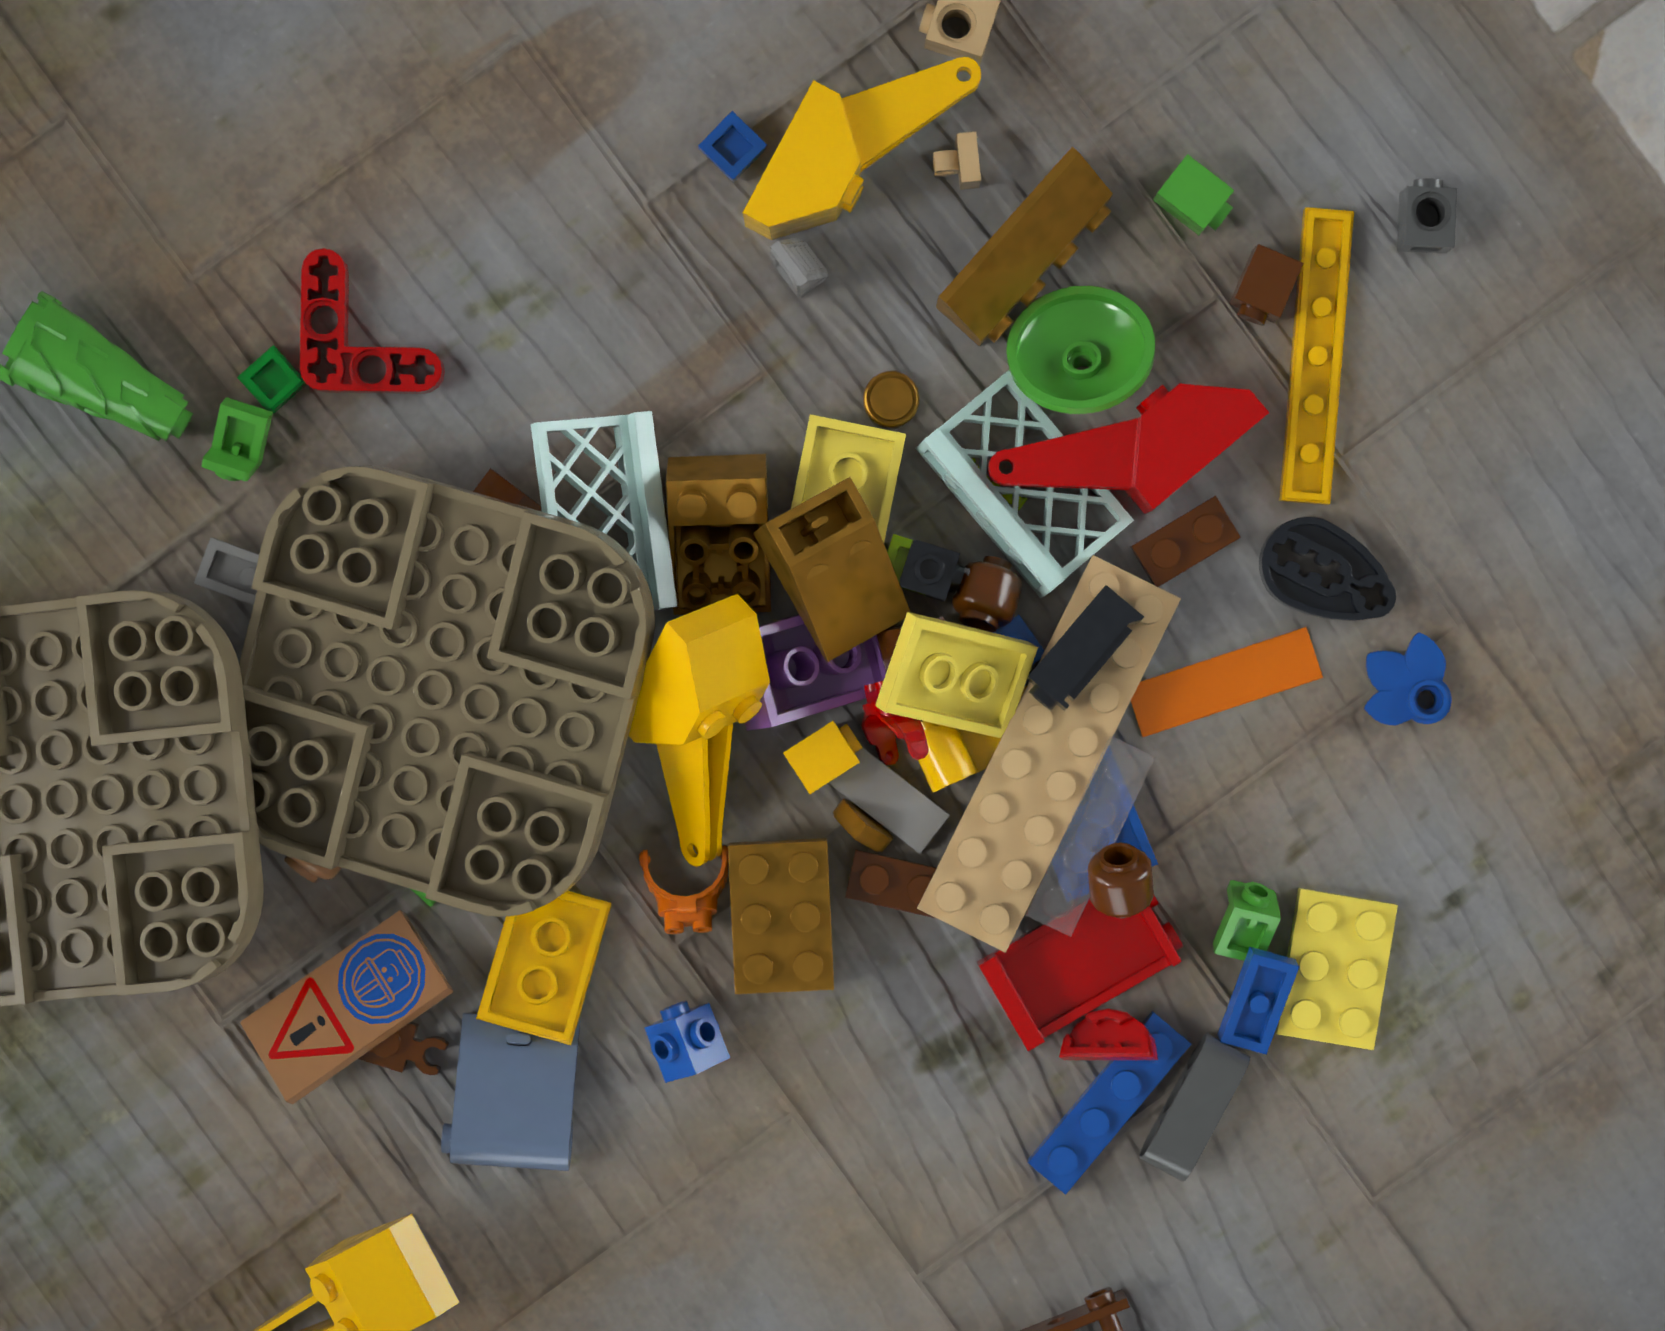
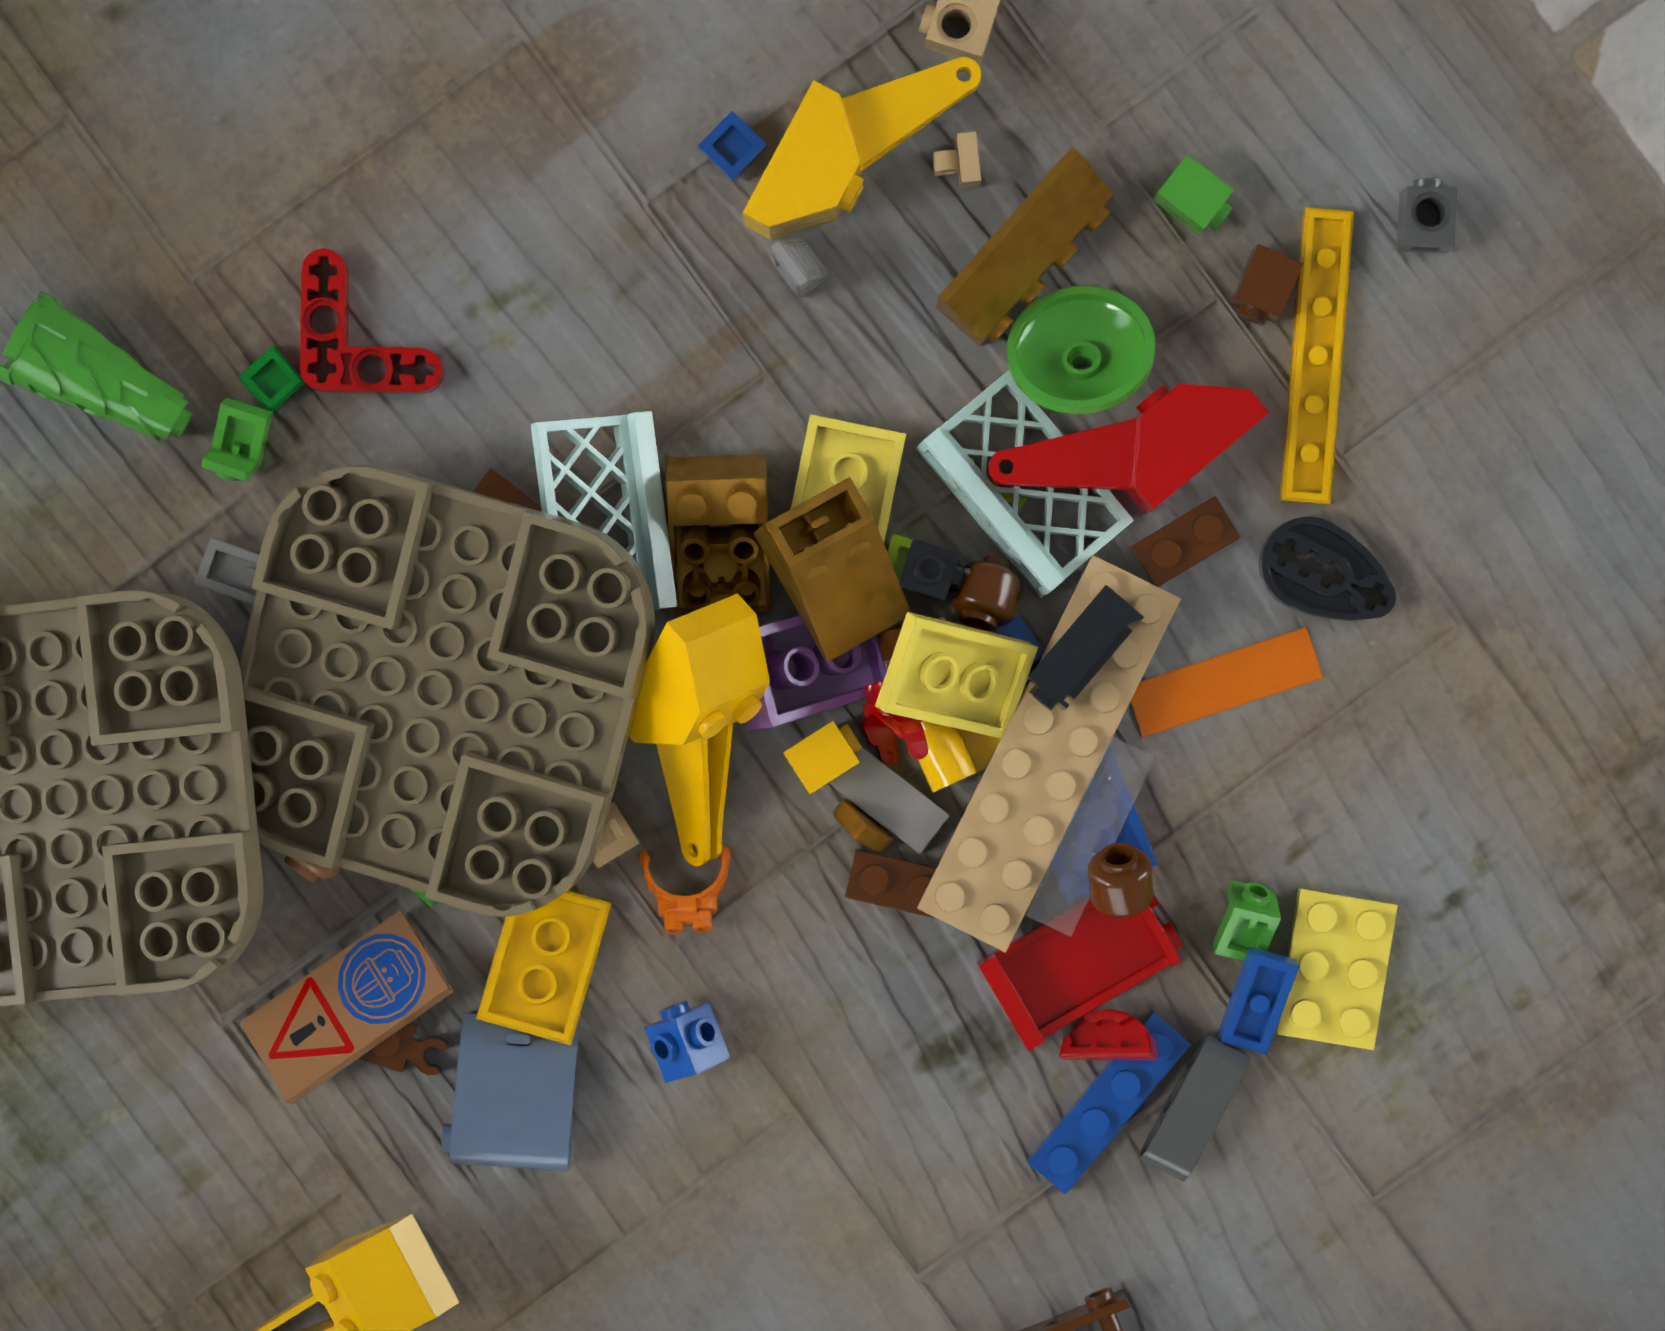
(616, 838): none -> tan tile
(781, 916): pearl gold brick -> none
(891, 399): pearl gold piece -> none
(1402, 679): blue plate -> none

